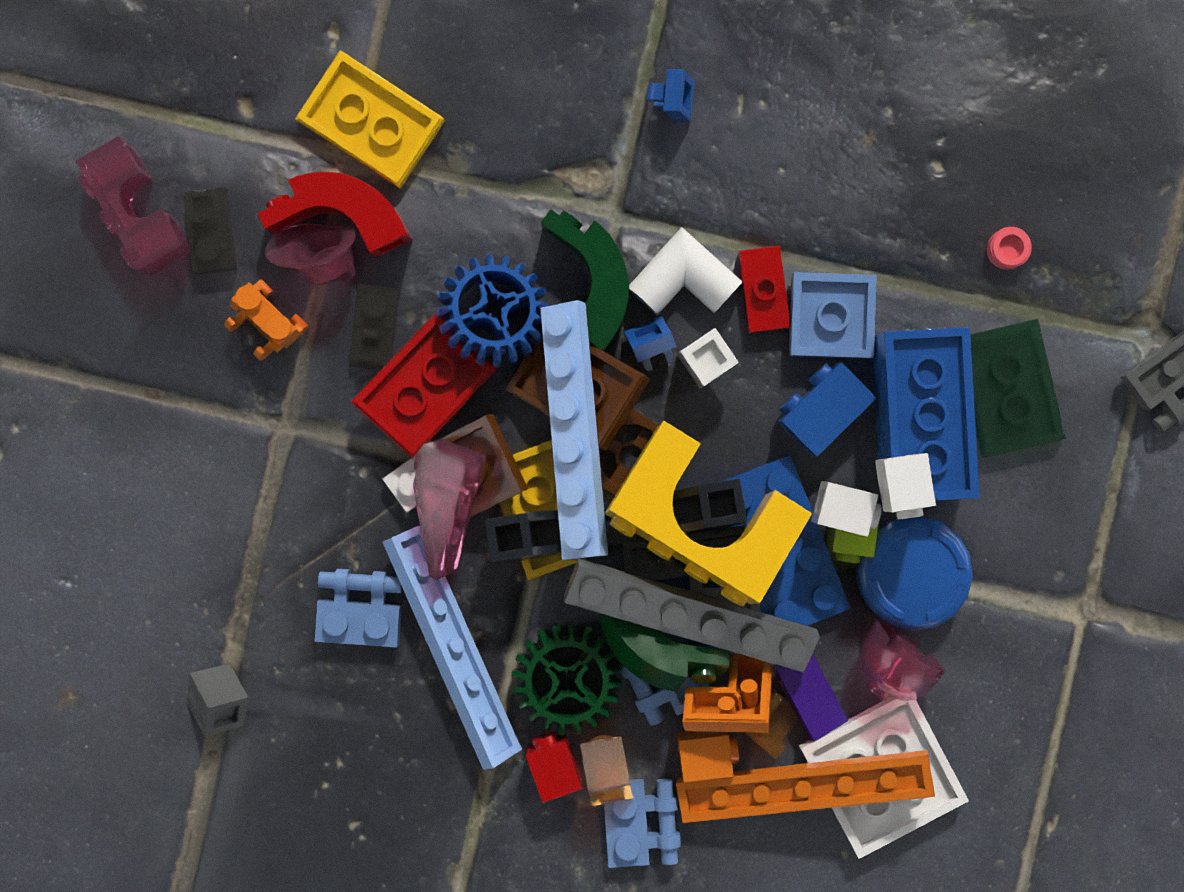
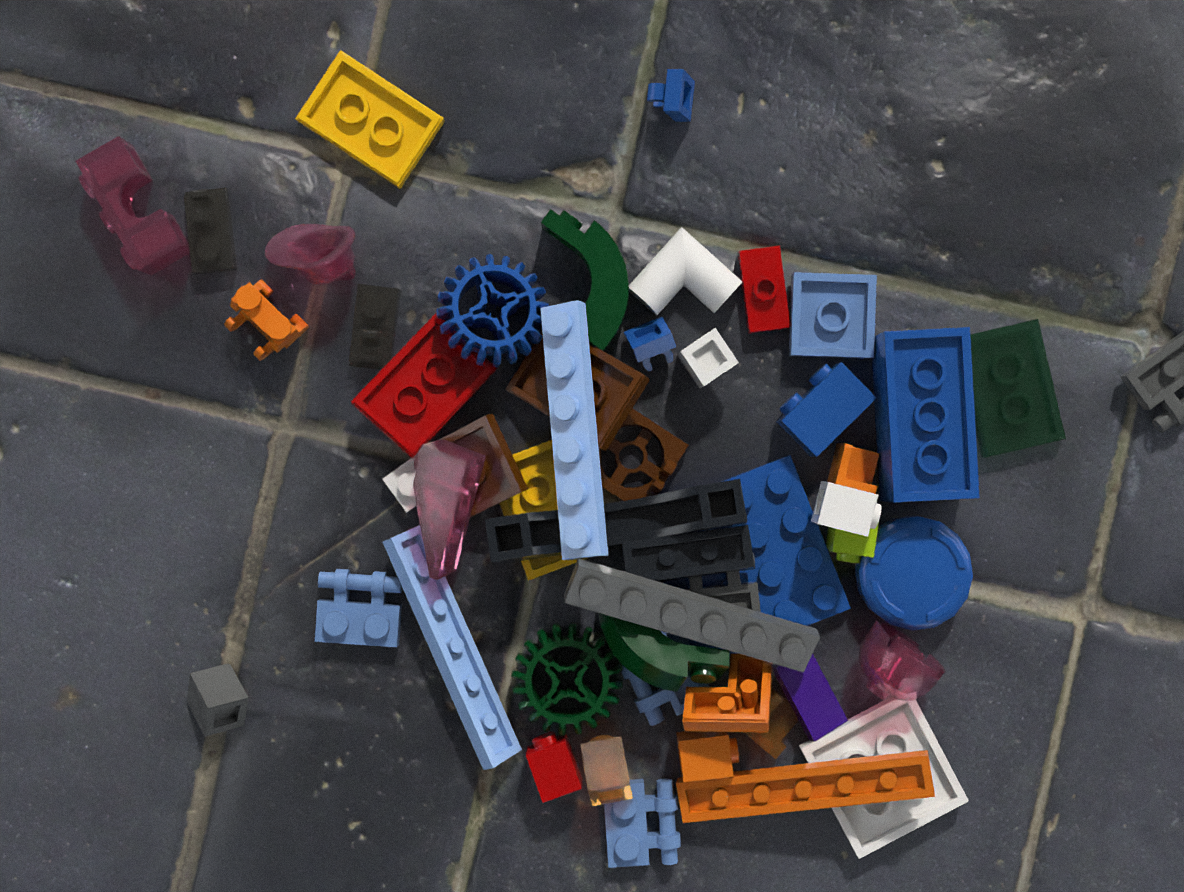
(343, 195): red arch -> none
(646, 508): yellow arch -> none
(853, 467): none -> orange panel
(905, 485): white brick -> none
(1009, 248): coral tile -> none

